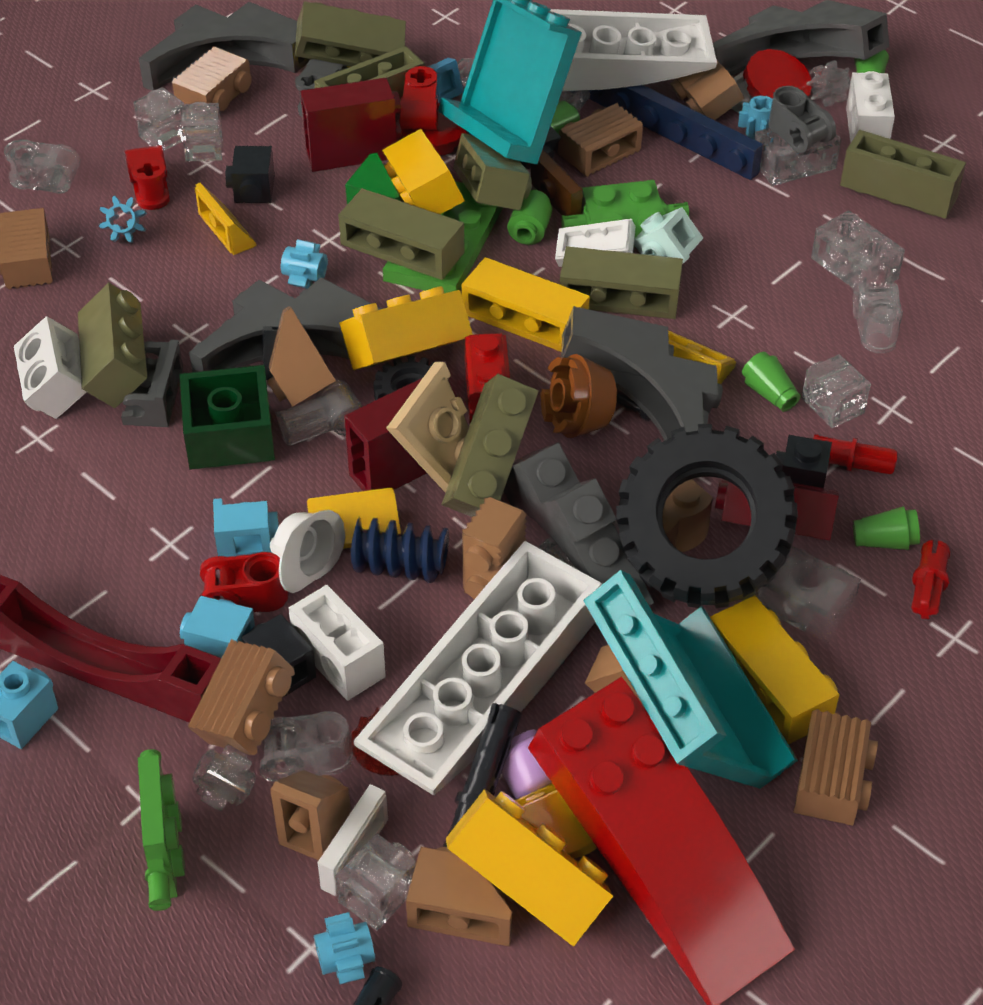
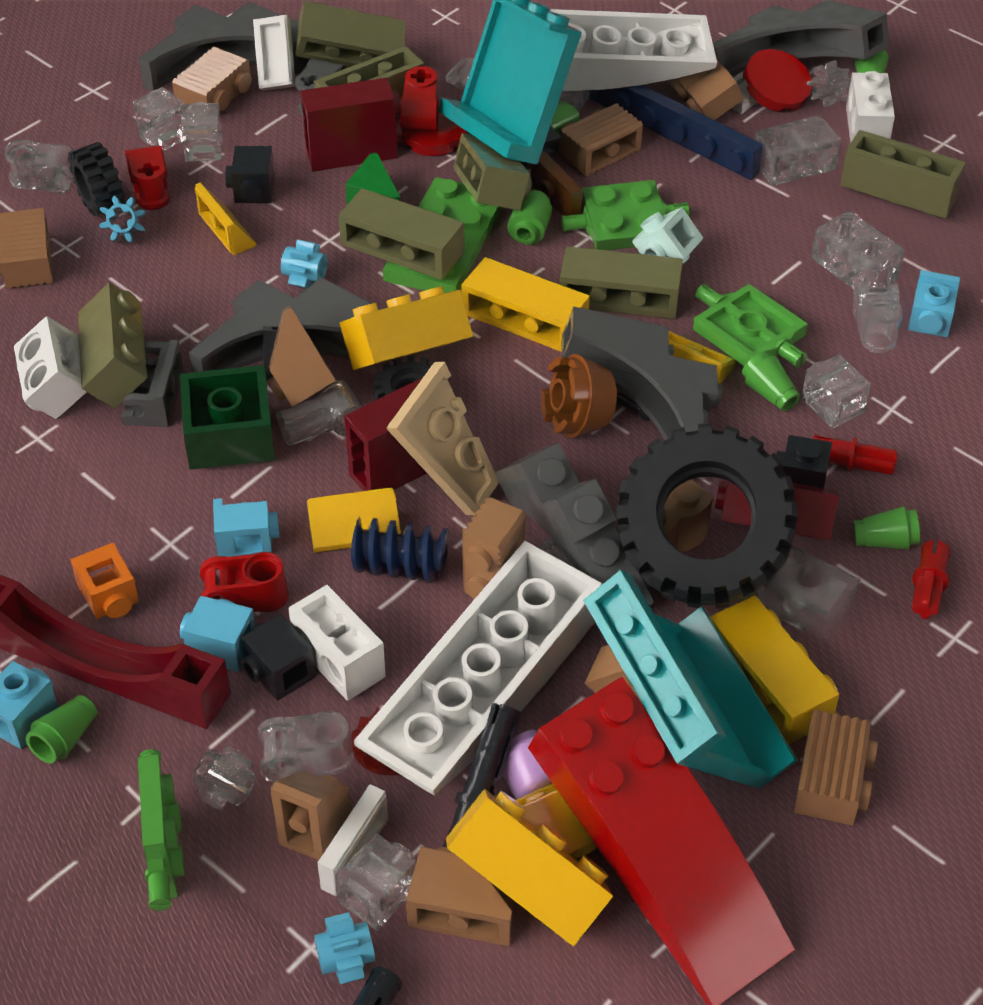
(59, 730): none -> bright green cone
(95, 177): none -> black tyre
(107, 592): none -> orange brick
(242, 697): medium nougat brick -> none
(274, 52): none -> white tile
(307, 547): white piece -> none
(421, 174): yellow brick -> none
(448, 79): dark azure tile -> none
(484, 358): red brick -> none
(490, 444): olive brick -> none
(607, 236): white plate -> none
(749, 324): none -> bright green plate
(755, 115): medium azure gear -> none
(799, 119): dark grey piece -> none
(934, 303): none -> medium azure brick

